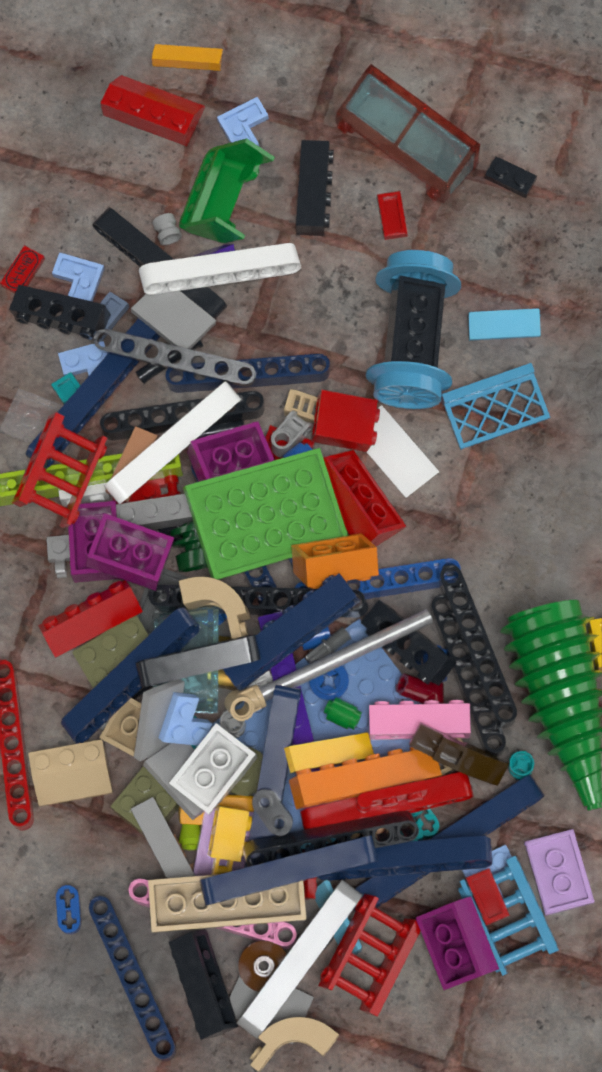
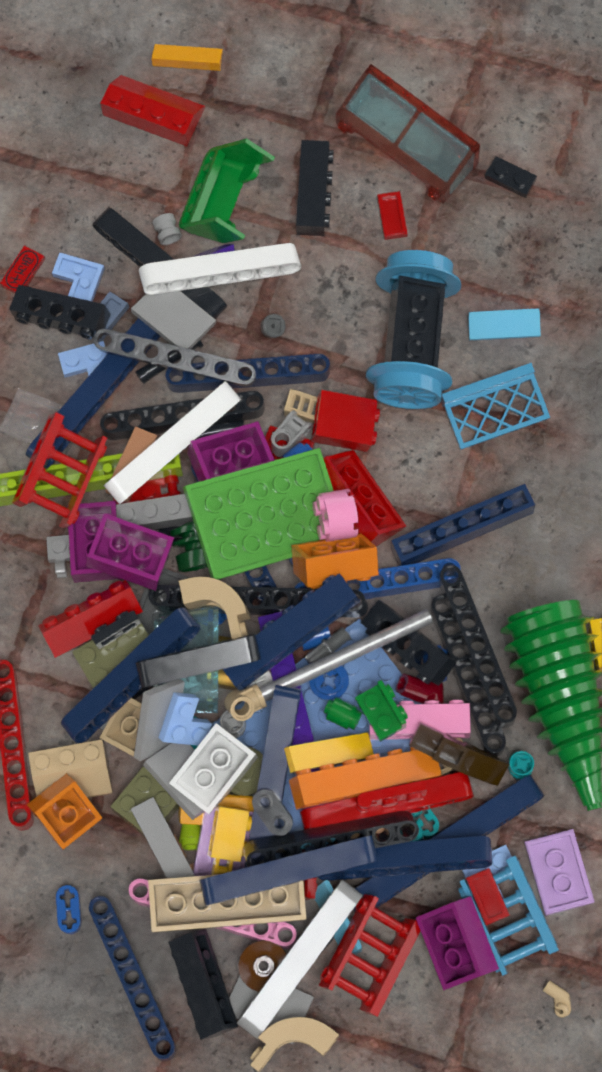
(64, 811): none -> orange brick
(65, 387): teal plate -> none
(93, 494): white plate -> none
(108, 633): none -> black plate
(238, 121): light blue plate -> none
(273, 326): none -> dark grey tile
(336, 515): none -> bright pink brick
(382, 711): none -> green bracket
(400, 456): white sticker -> none
(463, 526): none -> dark blue brick
(561, 999): none -> tan arm

